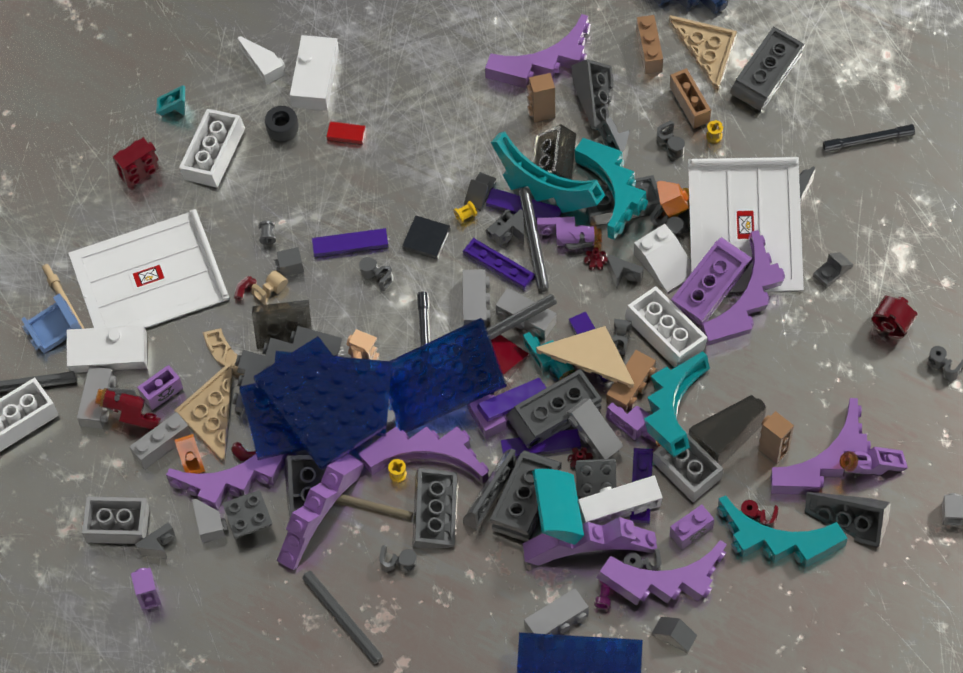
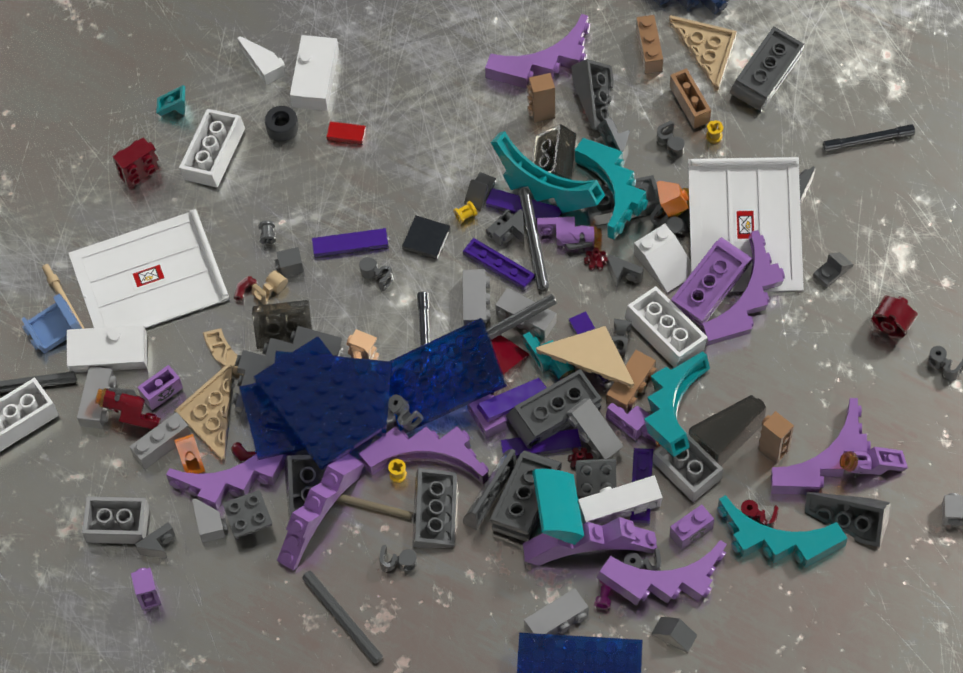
(400, 407): none -> dark grey leg

